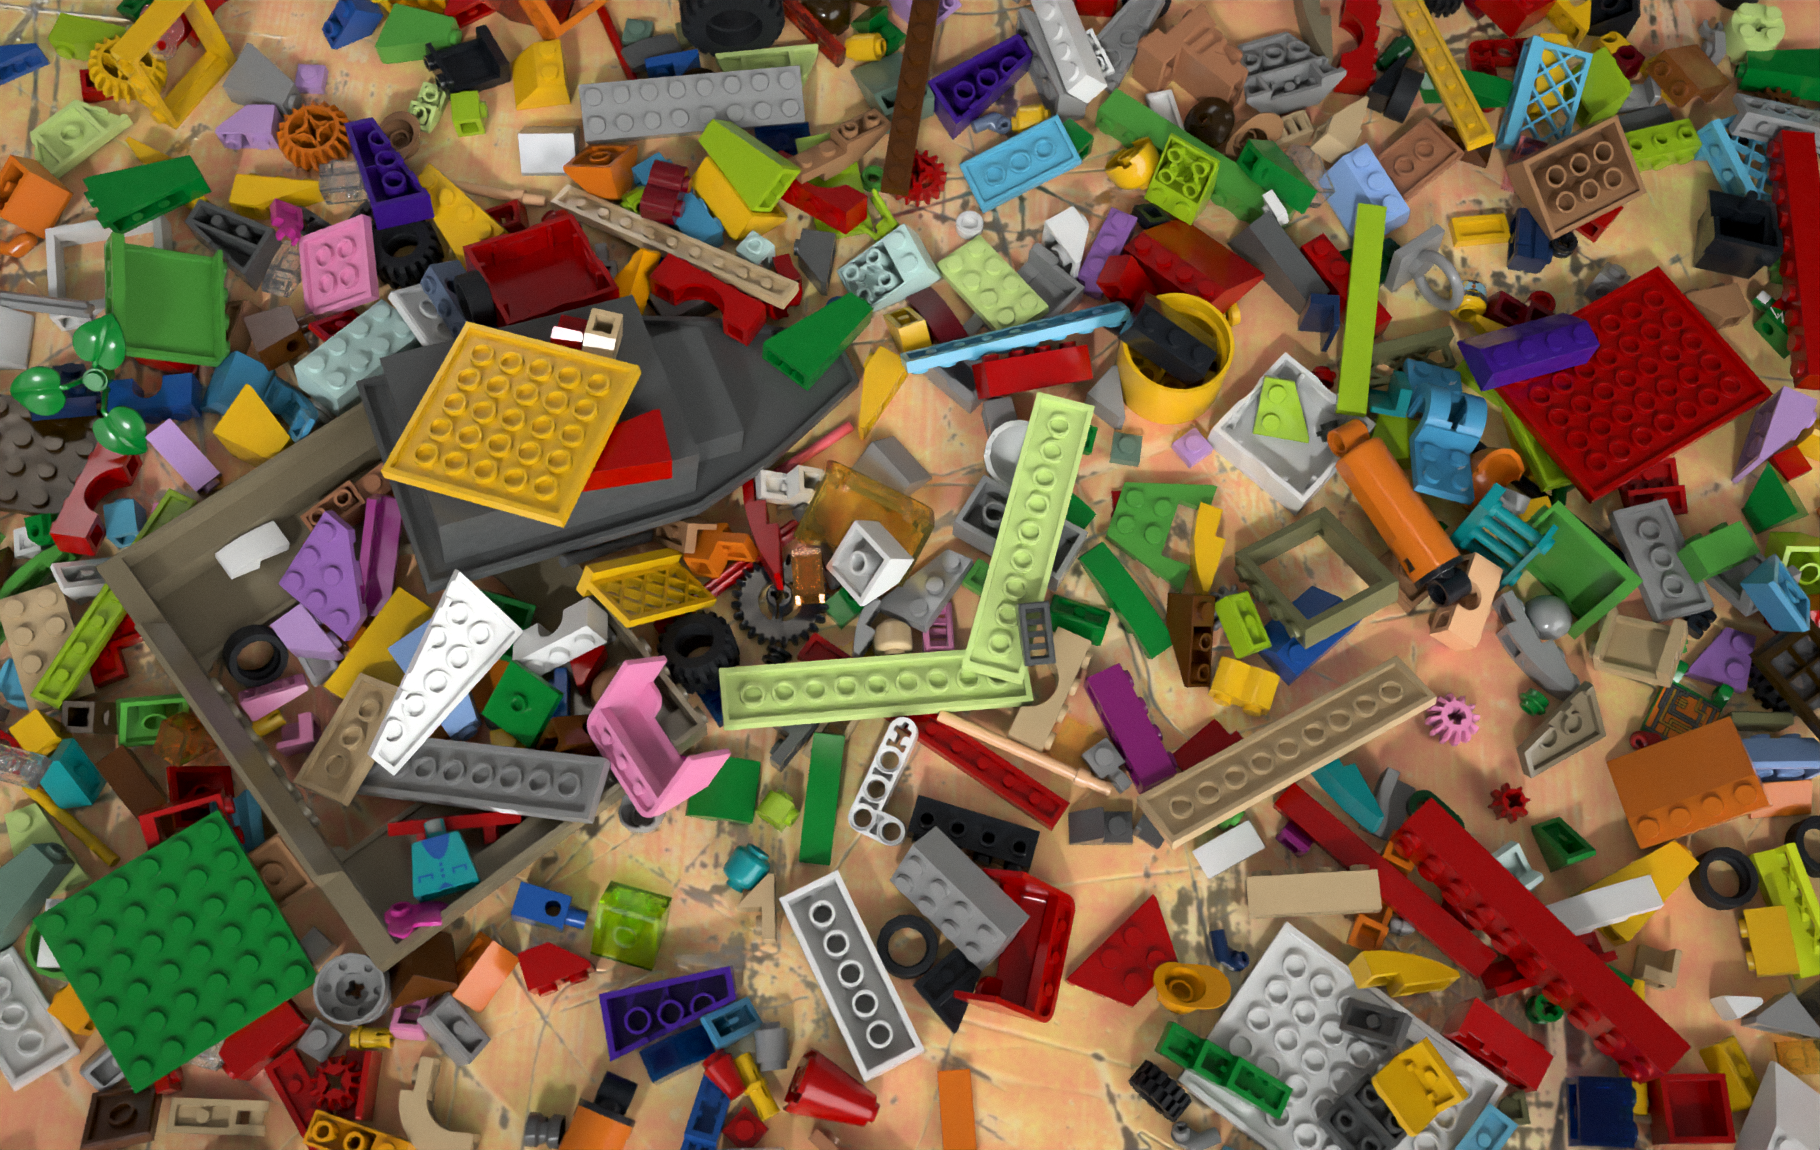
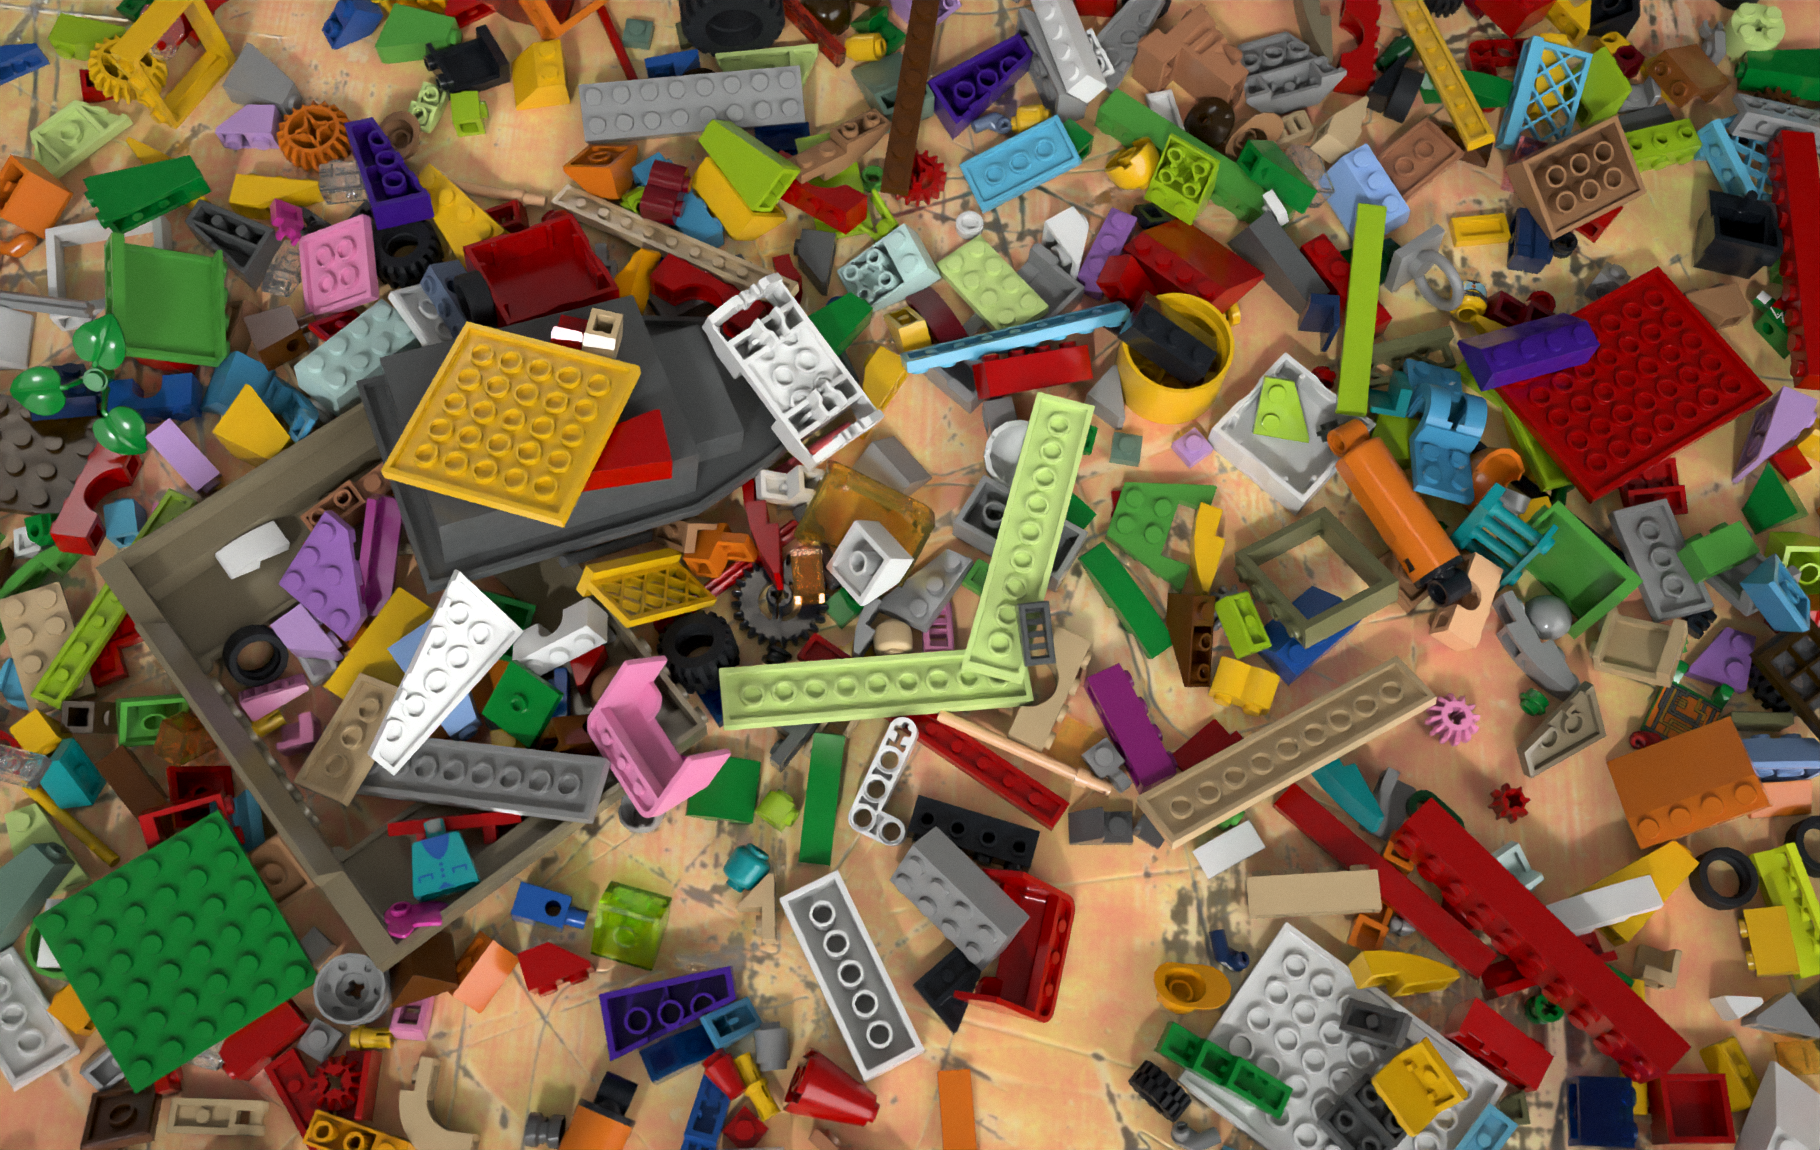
(79, 579): white slope -> none
(311, 78): lavender plate -> none
(454, 1030): light grey slope -> none
(547, 149): slope -> none
(650, 47): dark grey slope -> none
(757, 250): light aqua bracket -> none
(791, 371): none -> white piece
(922, 927): black tyre -> none
(1079, 618): green slope -> none
(1128, 958): red wing -> none
(1294, 840): magenta slope -> none
(1561, 844): green slope -> none

